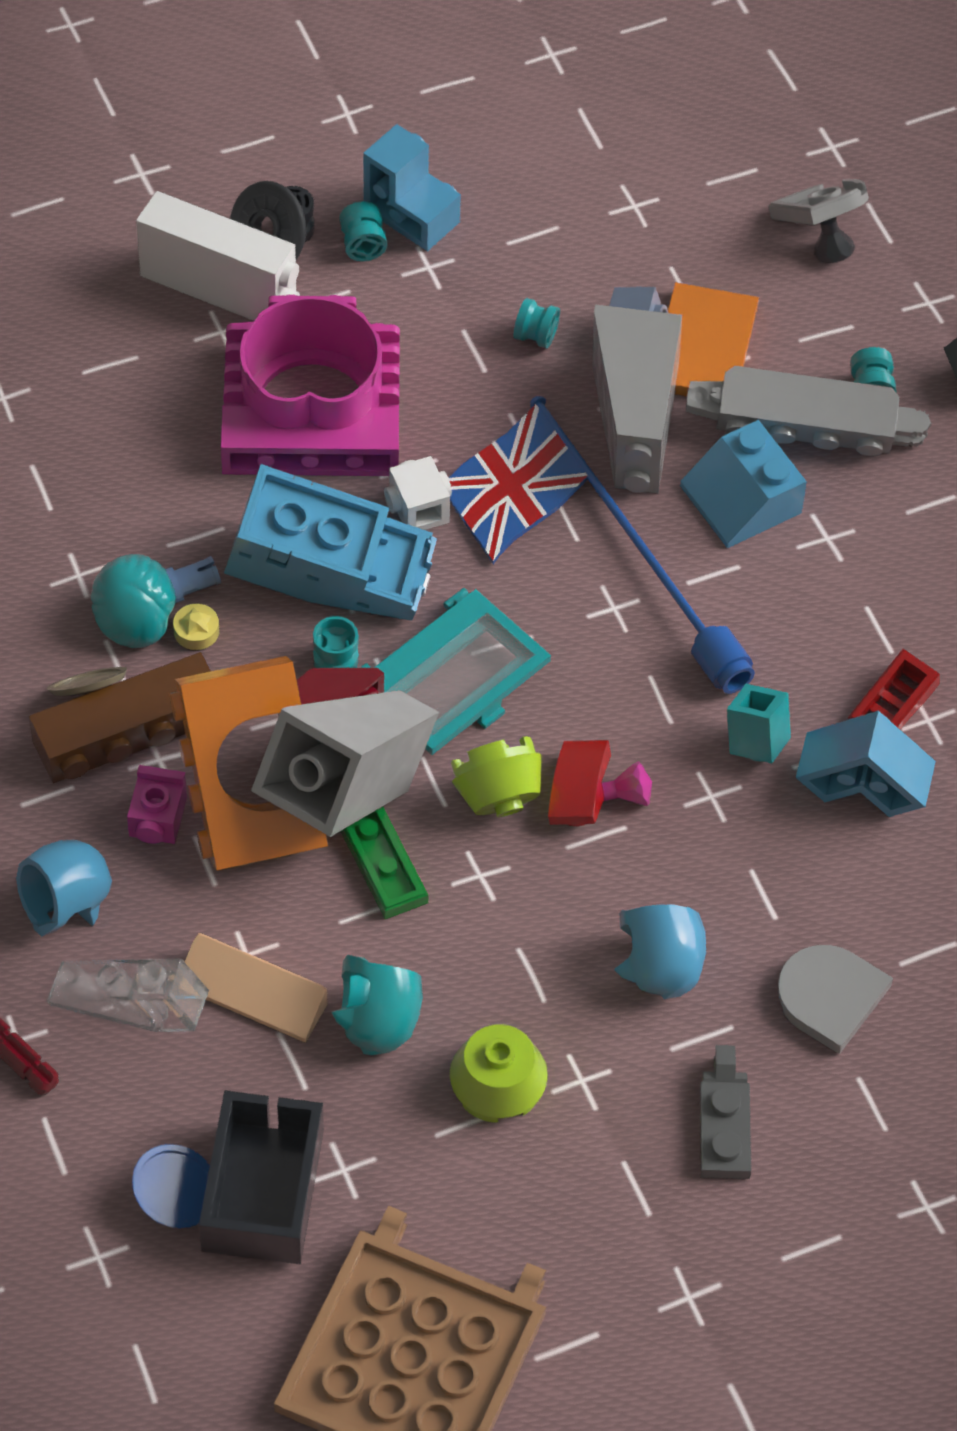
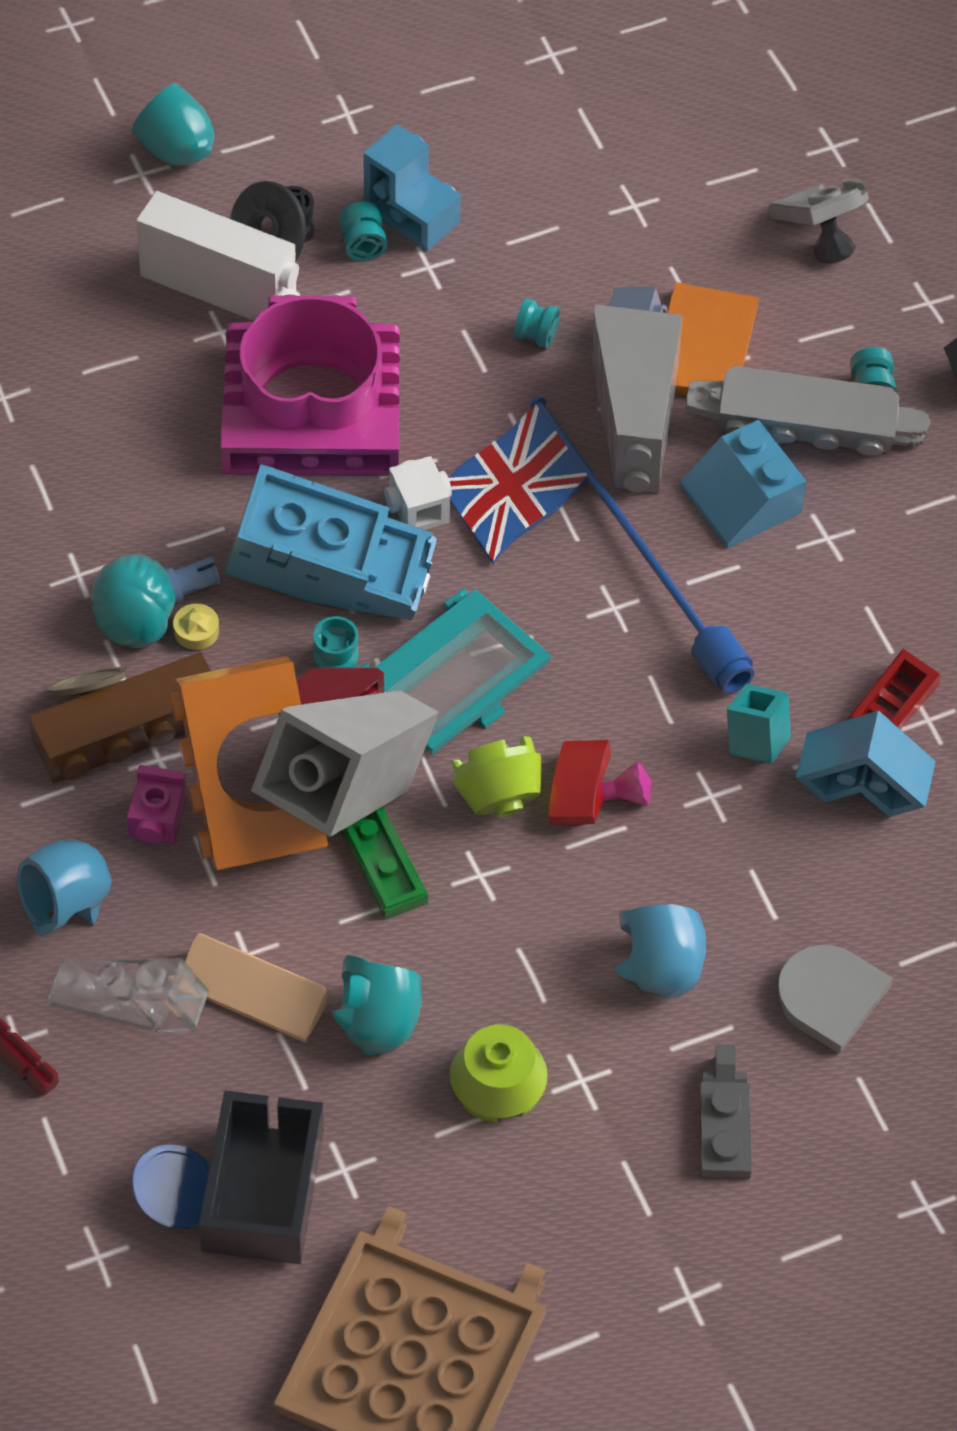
(175, 127): none -> teal piece

